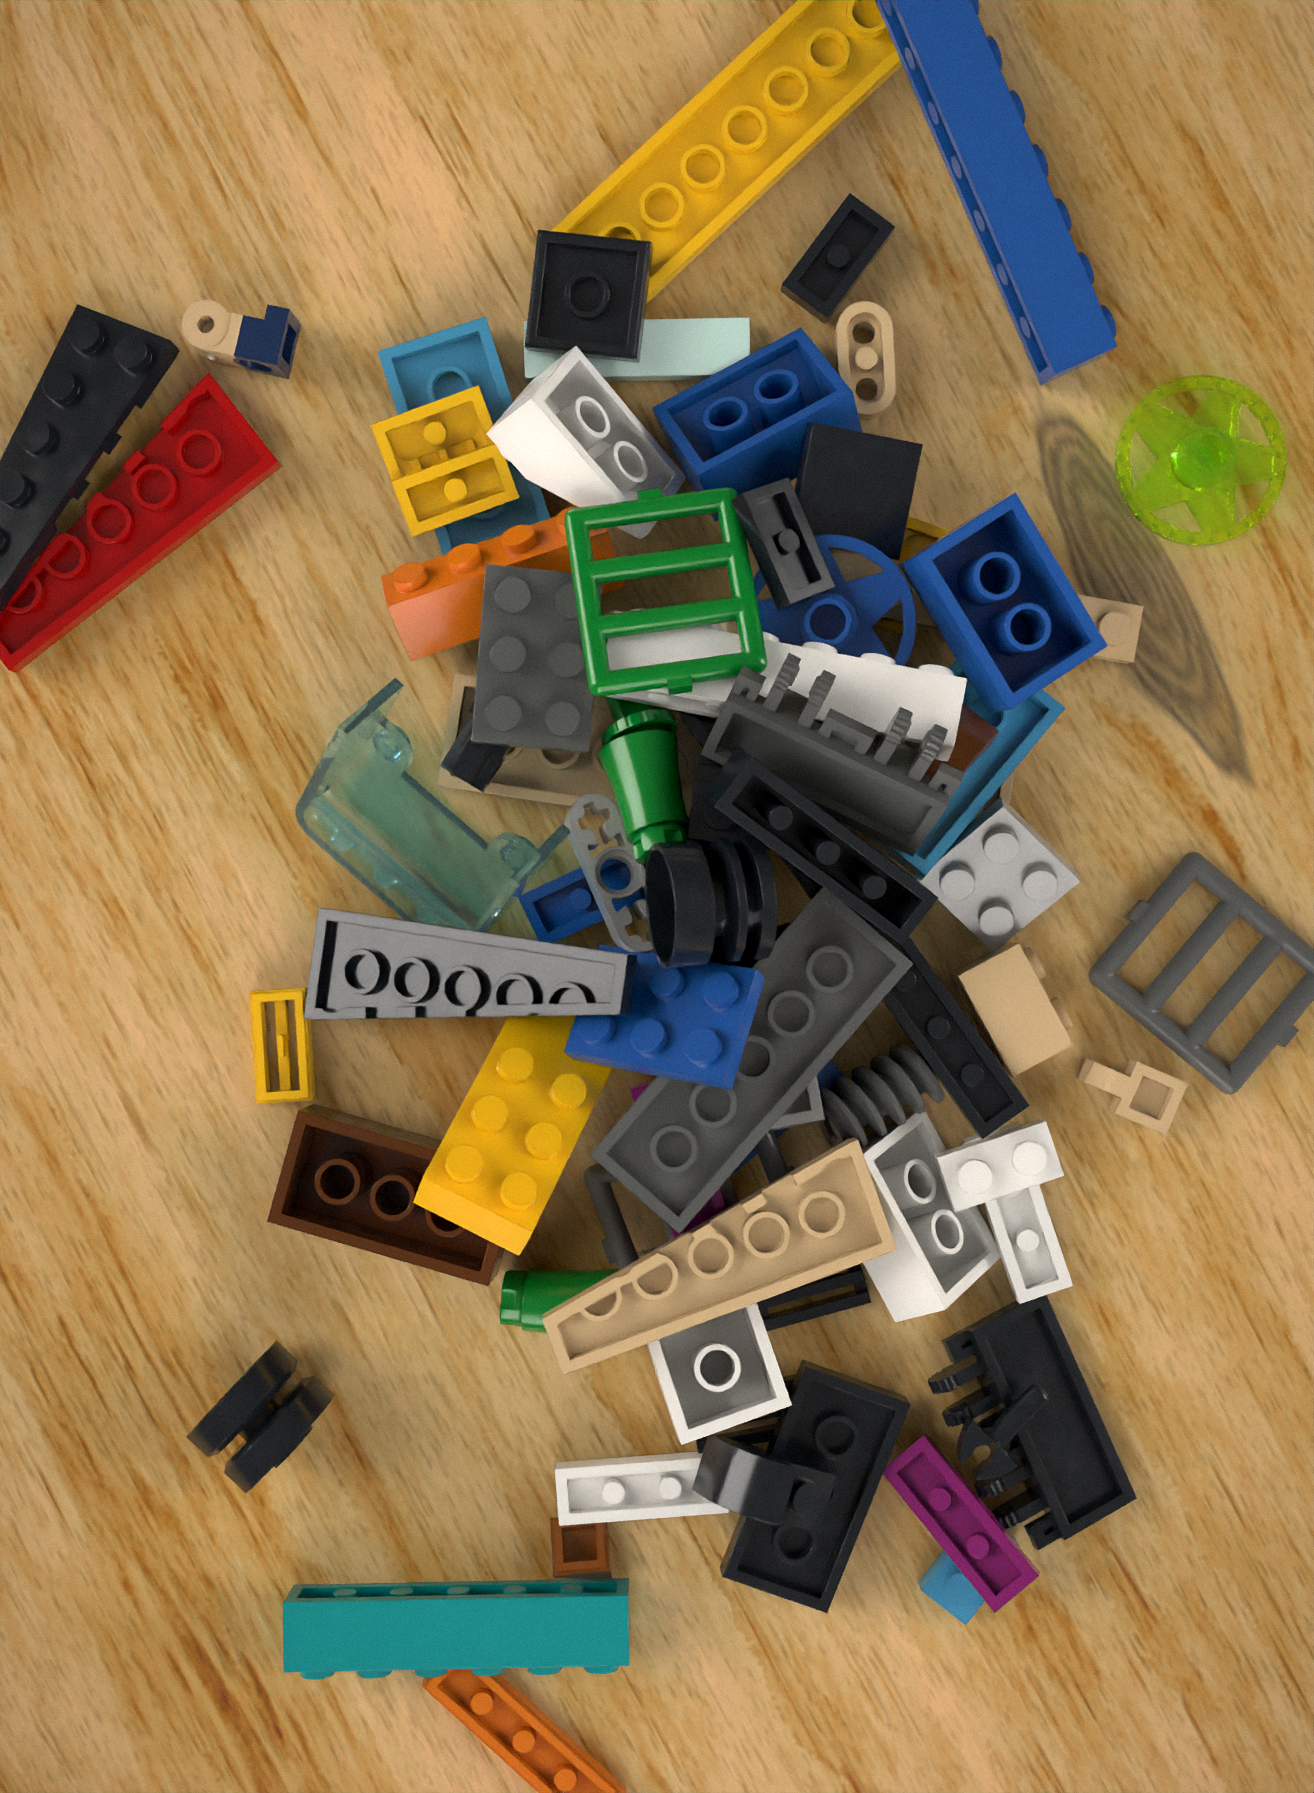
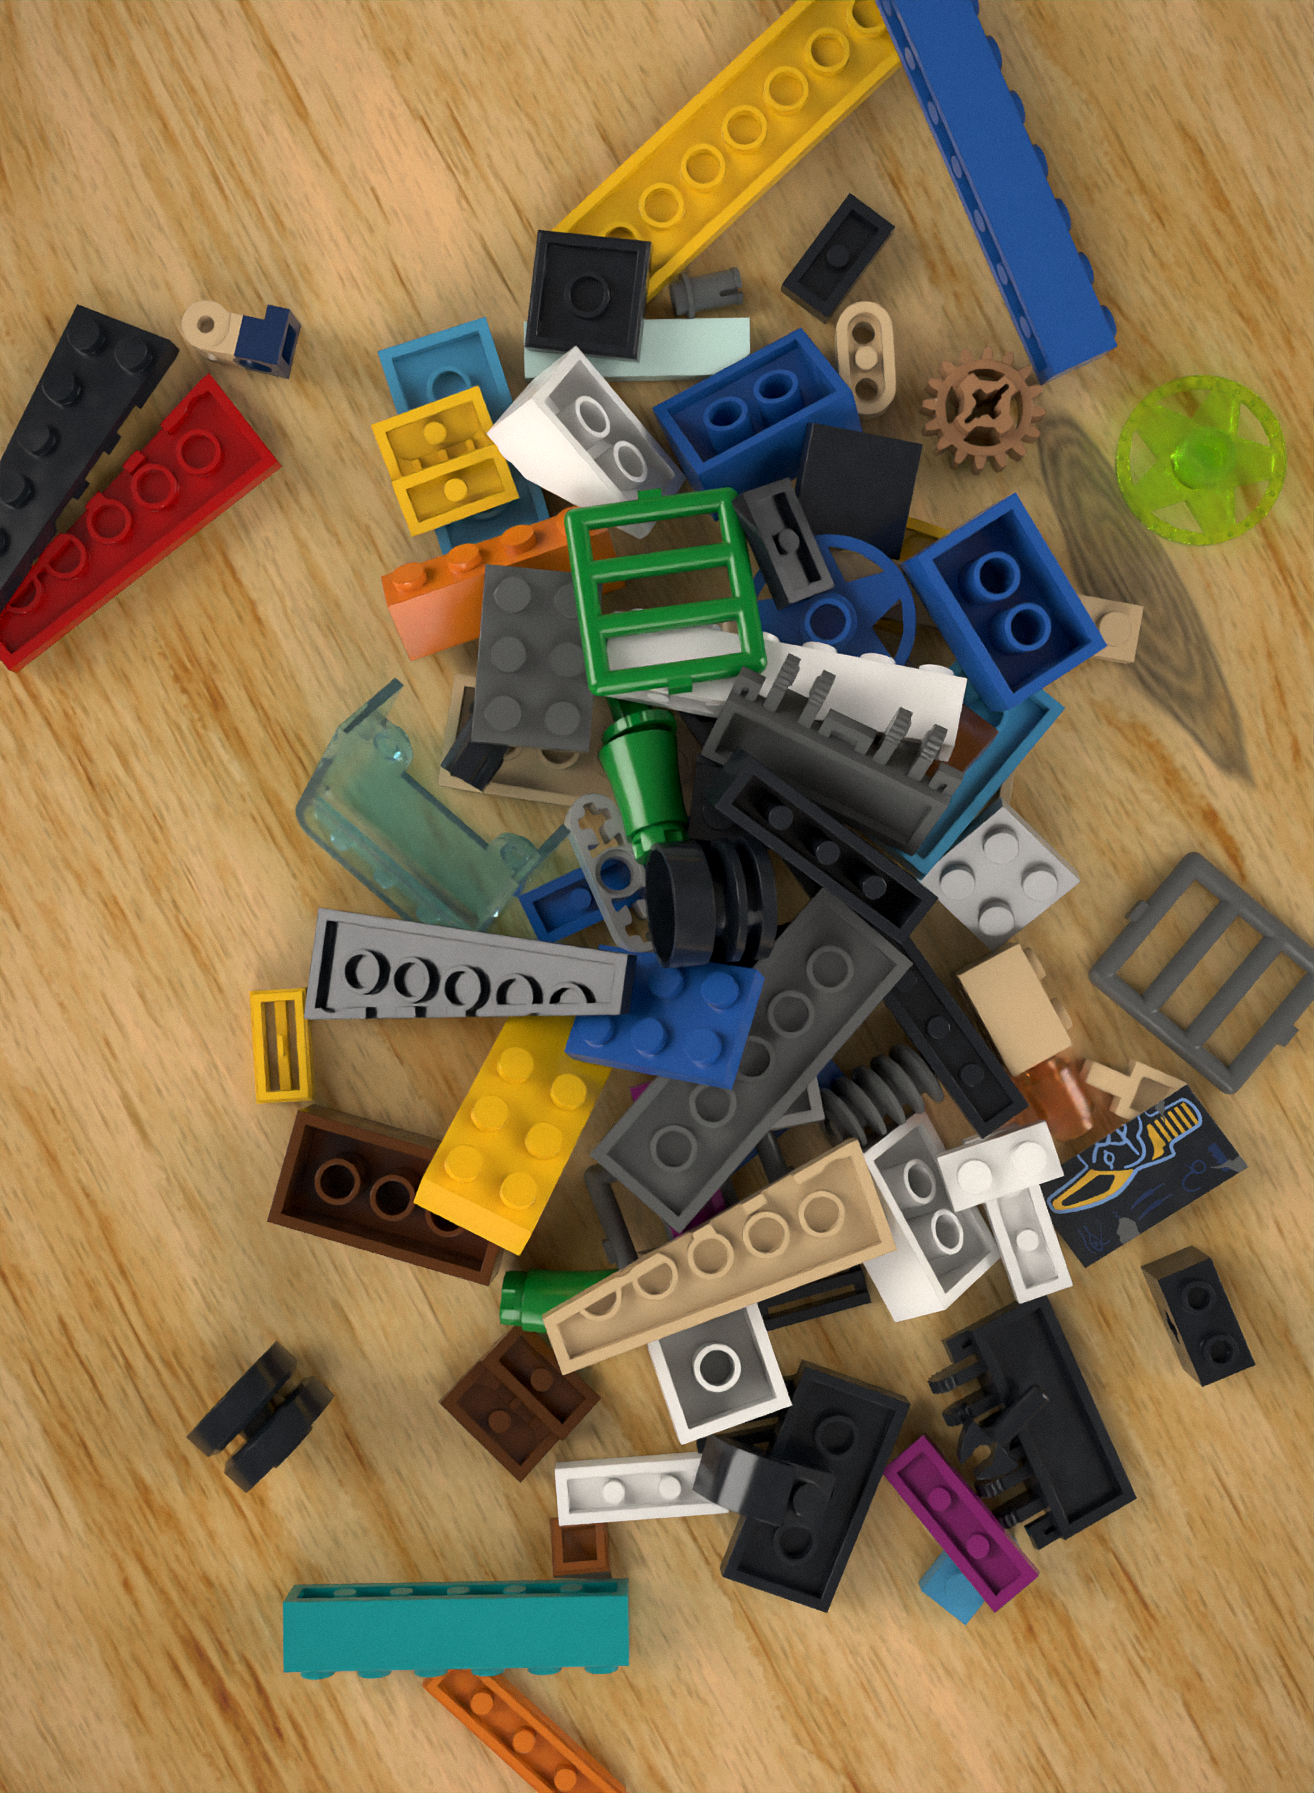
(519, 1401): none -> reddish brown slope
(705, 291): none -> dark grey pin
(970, 392): none -> medium nougat gear
(1059, 1098): none -> clear orange brick
(1139, 1176): none -> black sticker
(1198, 1315): none -> black brick

